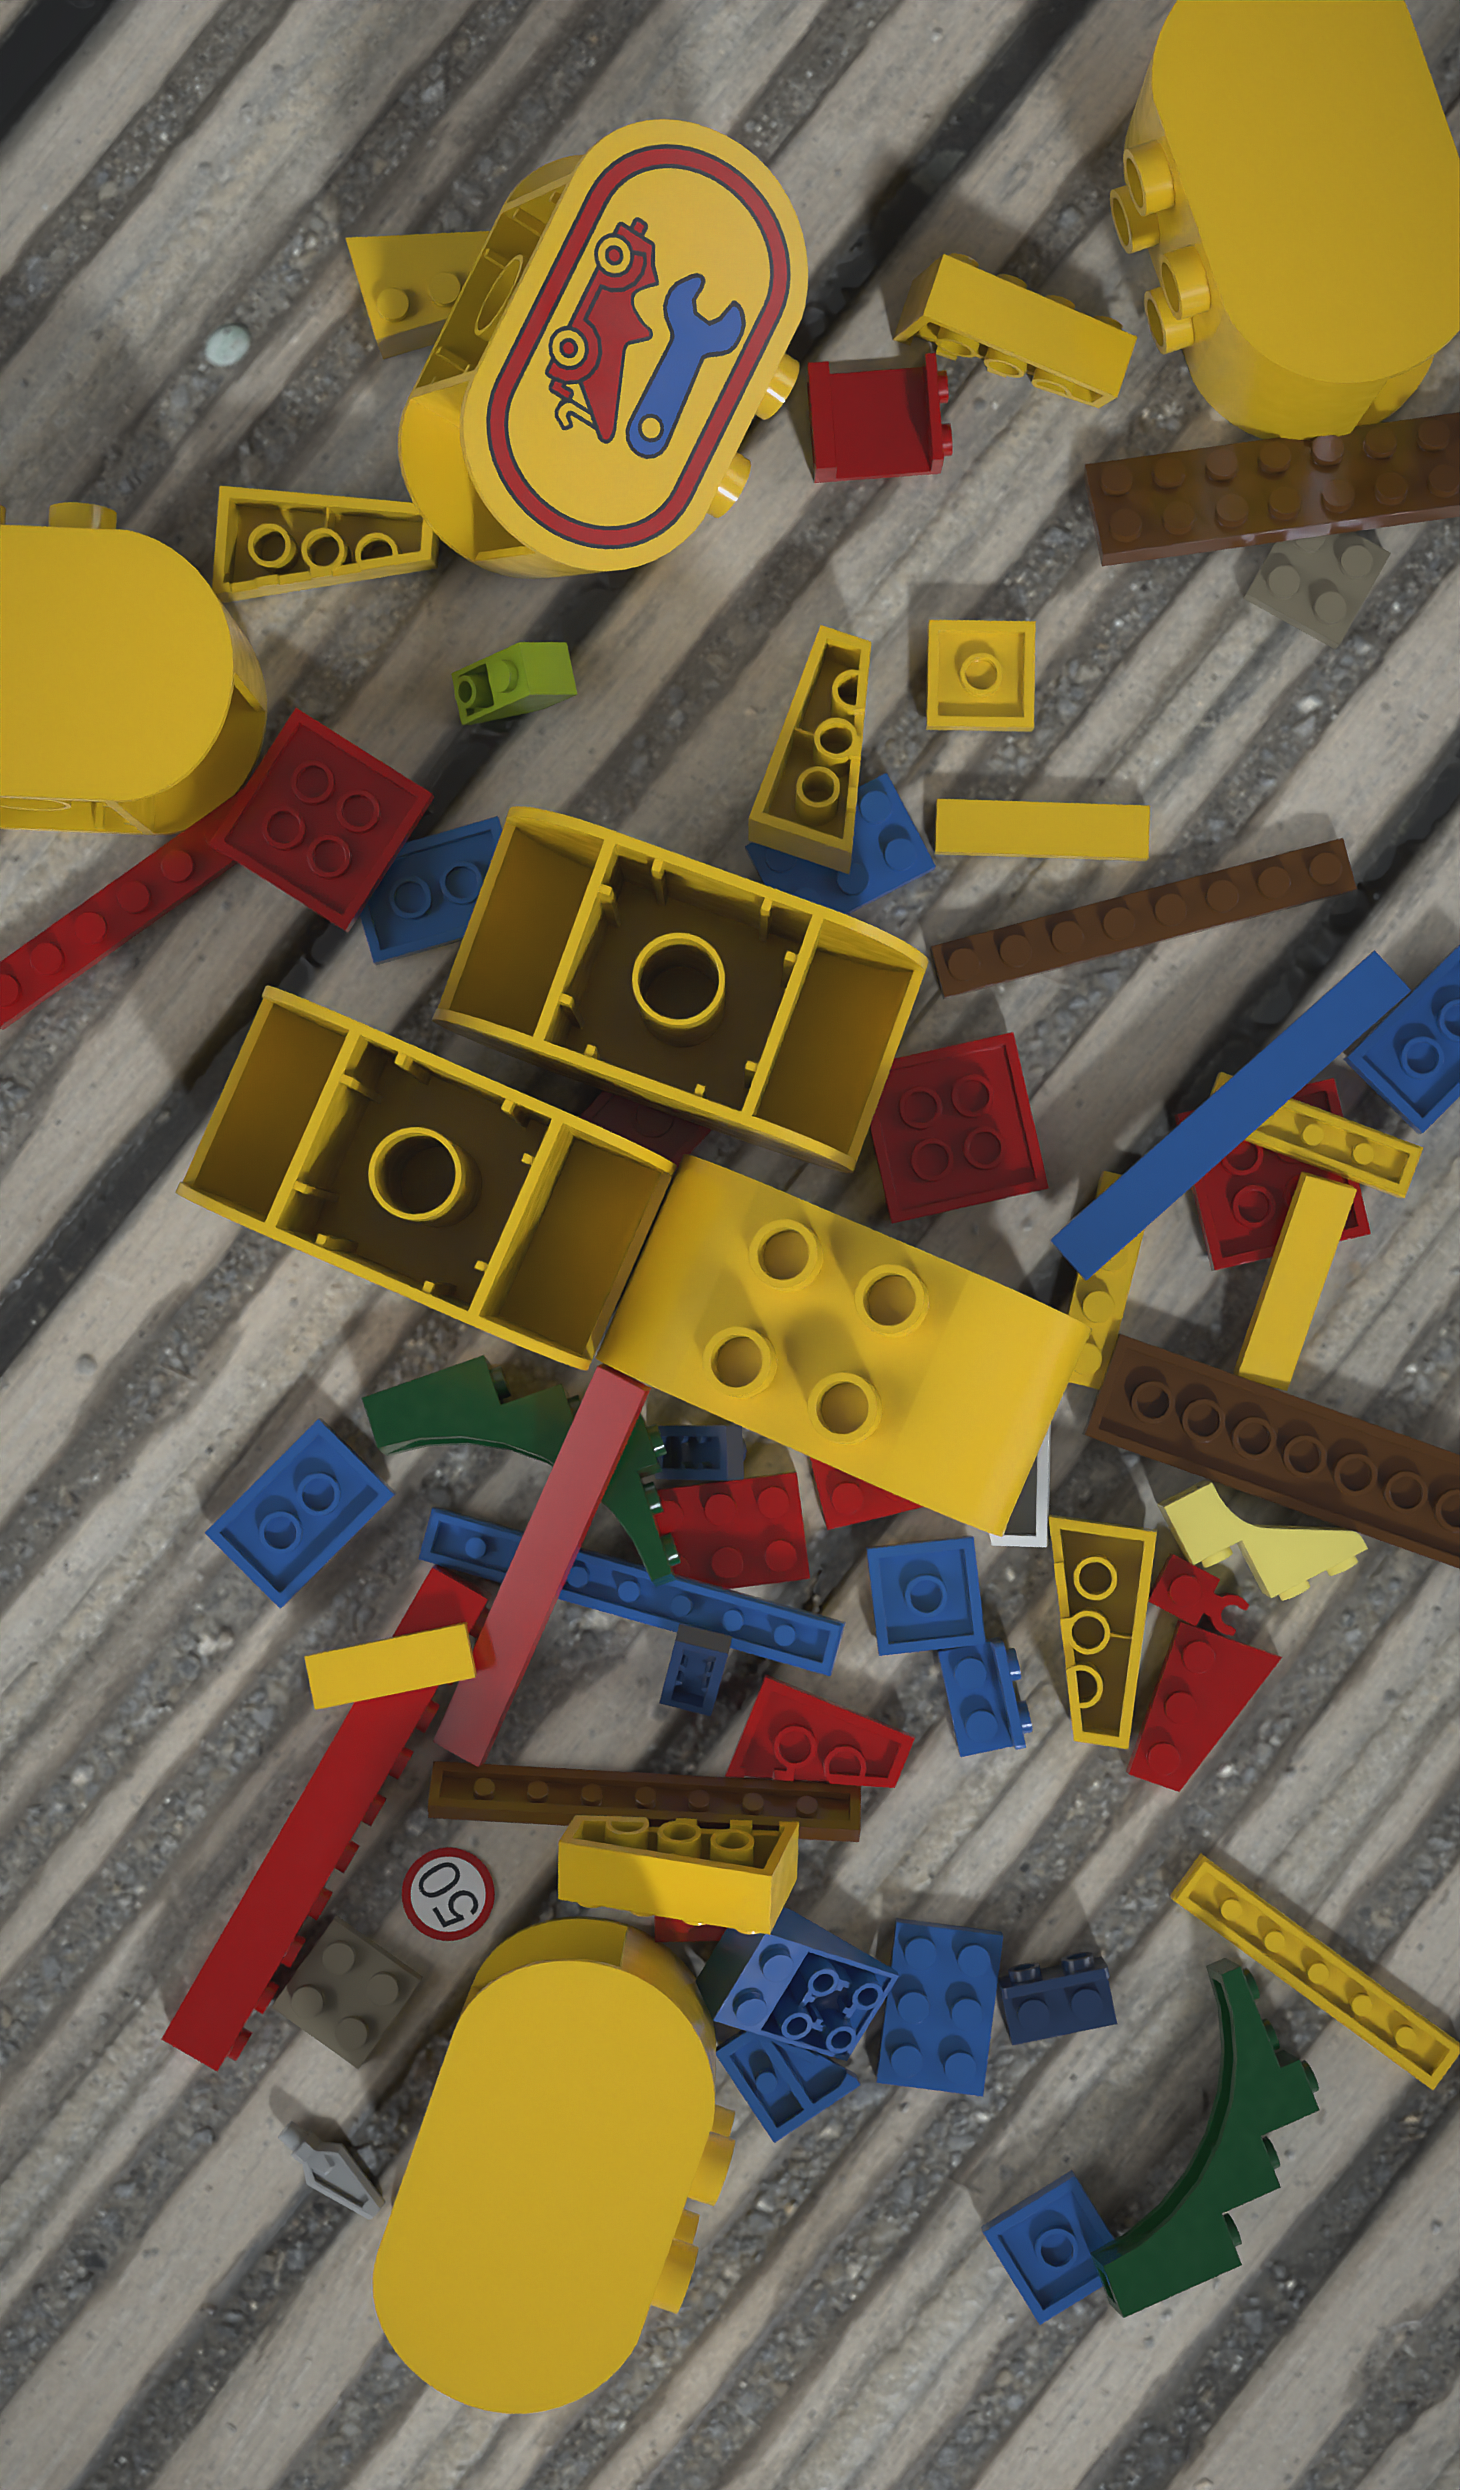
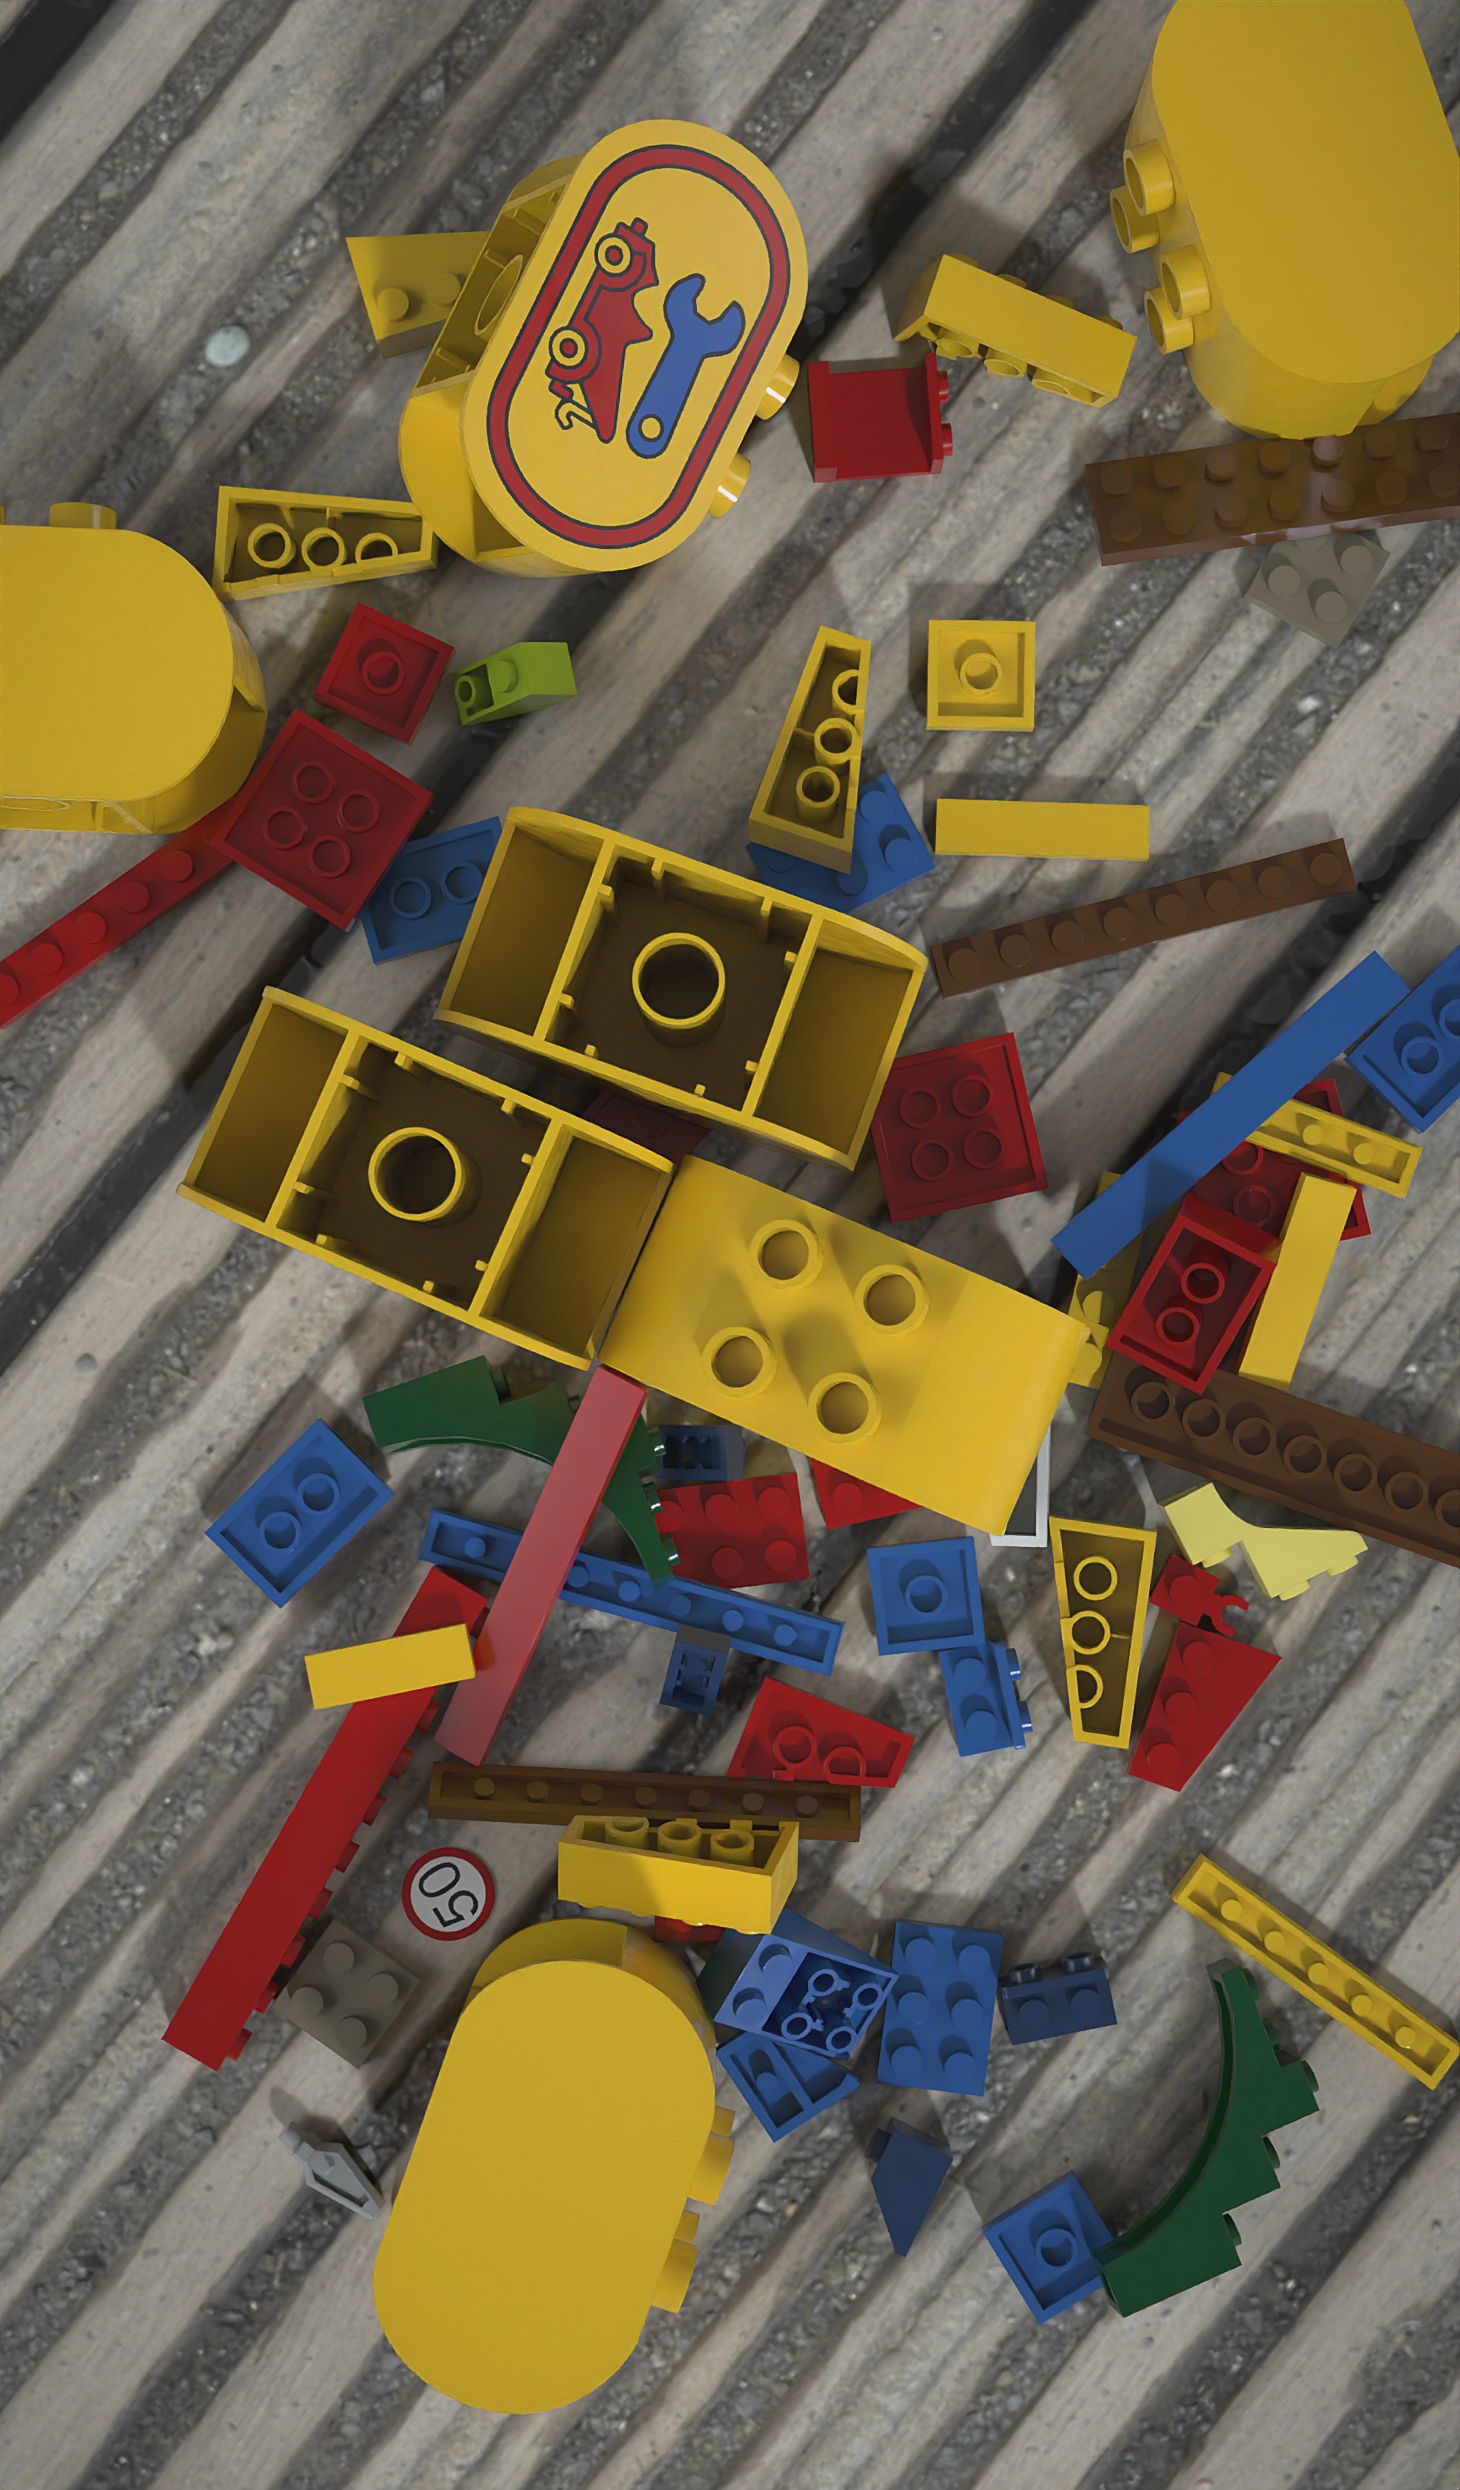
(384, 674): none -> red plate
(906, 2175): none -> dark blue slope
(1195, 1293): none -> red slope

